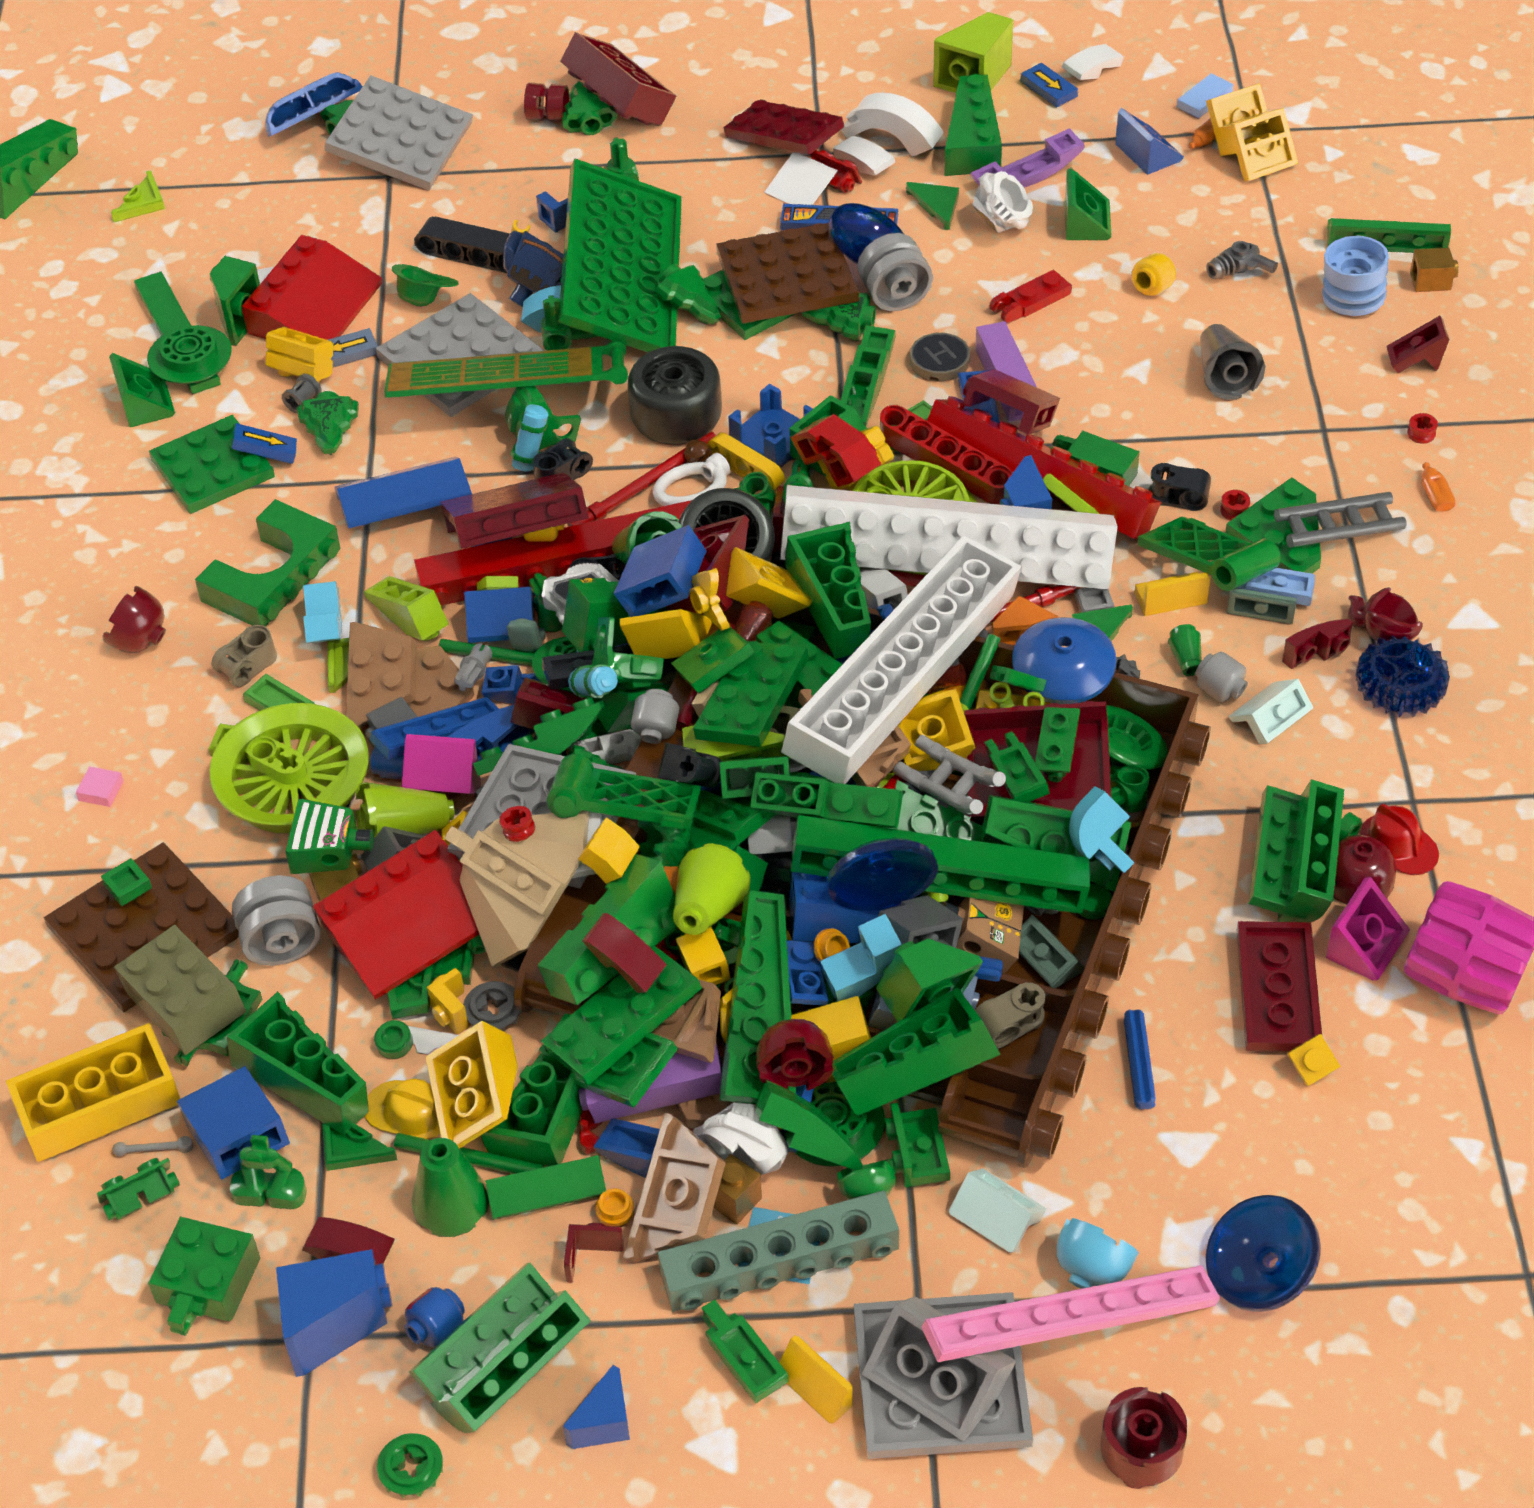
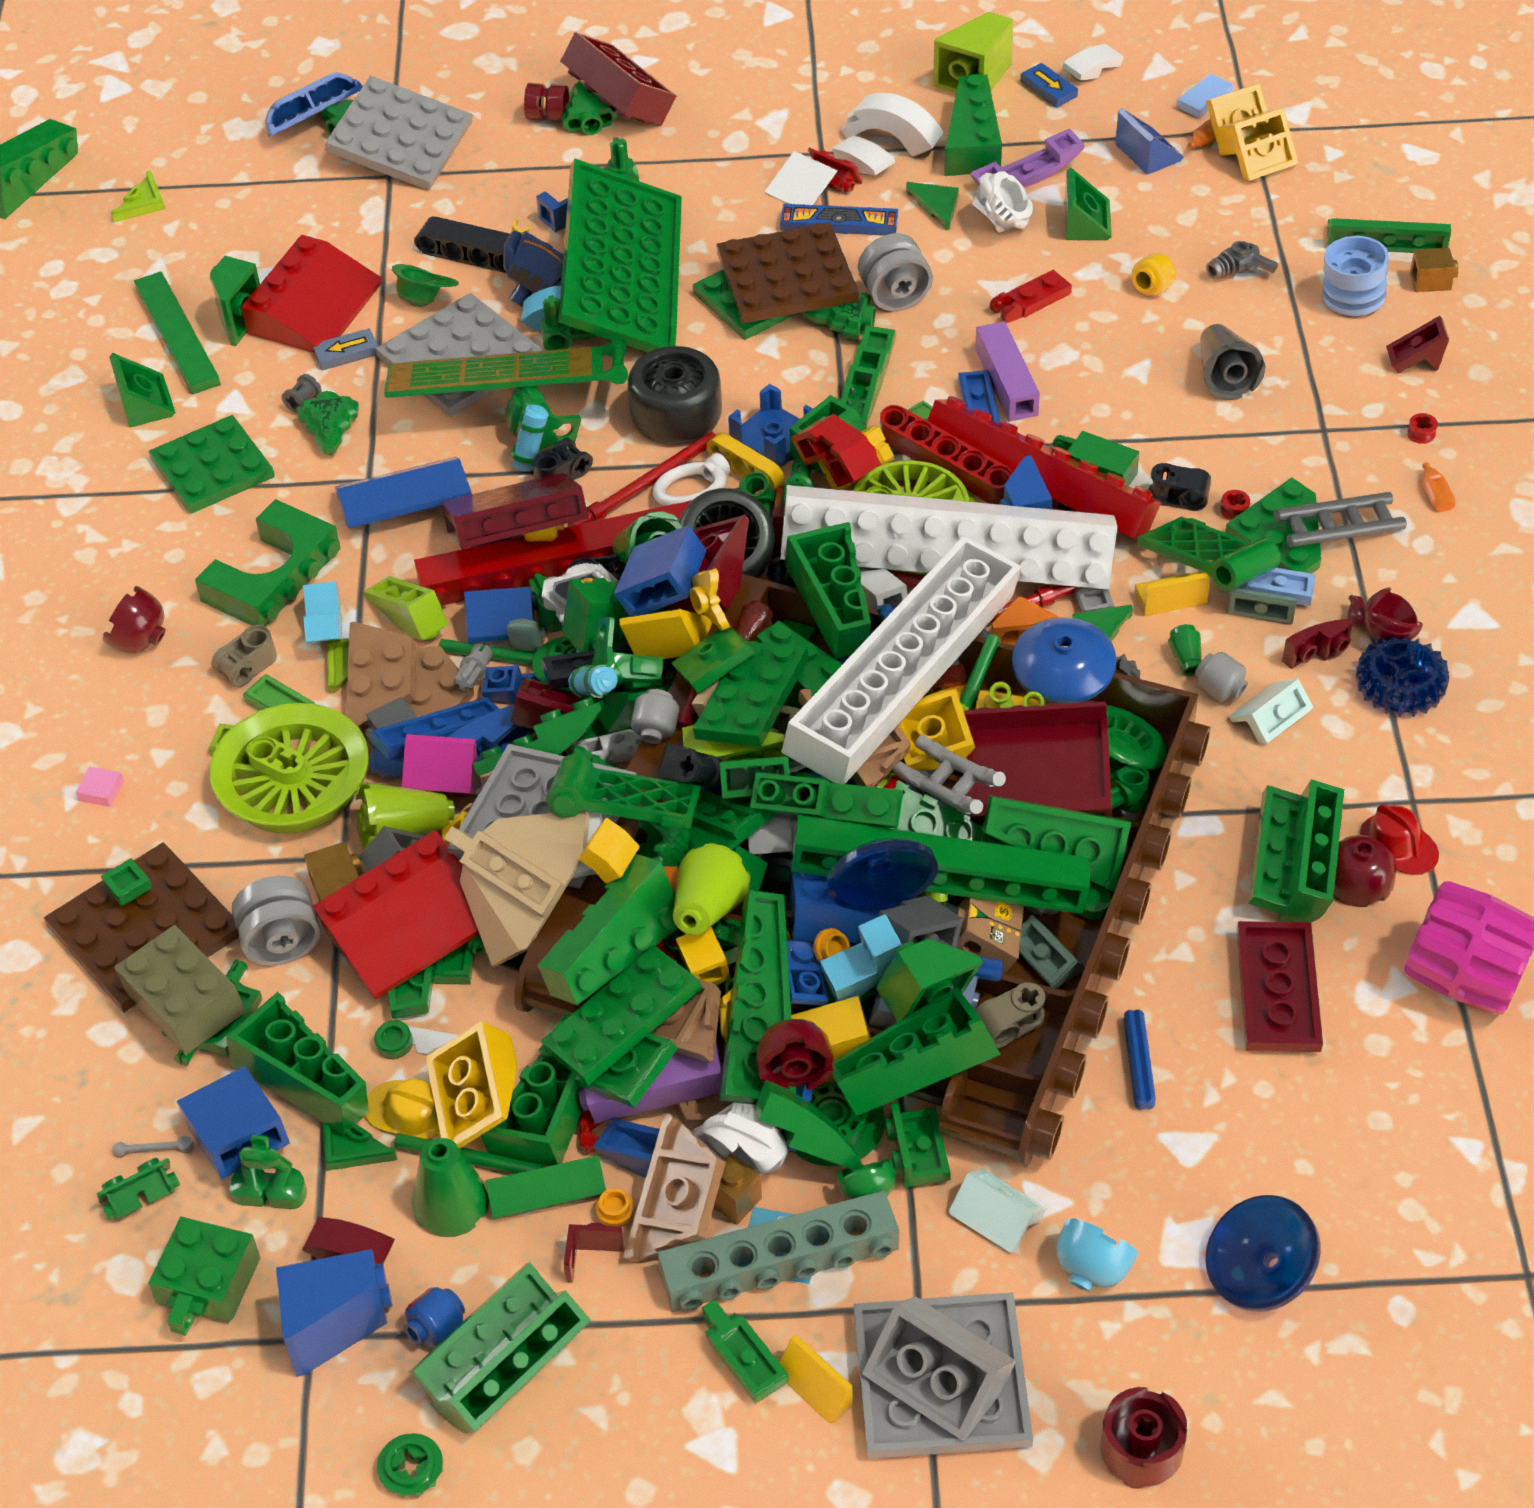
(93, 1092): yellow brick -> none
(189, 354): green wheel -> none
(264, 443): blue tile -> none
(299, 353): yellow brick -> none
(324, 838): green torso -> none
(444, 1001): yellow bracket -> none
(497, 582): lime tile -> none
(500, 995): dark grey gear -> none
(514, 831): red bush -> none
(600, 1416): blue slope -> none
(625, 951): dark red slope -> none
(688, 292): green rock -> none
(697, 449): reddish brown hinge -> none
(764, 582): yellow slope -> none
(783, 127): dark red plate -> none
(856, 226): clear blue dish -> none
(939, 356): tile -> none
(1017, 678): green tile -> none
(1022, 775): green hinge -> none
(1036, 404): dark red panel -> none
(1057, 741): green hinge -> none
(1067, 495): lime tile -> none
(1069, 1313): bright pink tile -> none
(1092, 826): medium azure brick -> none
(1313, 1060): yellow plate -> none
(1350, 825): green tile -> none
(1367, 932): dark pink slope -> none

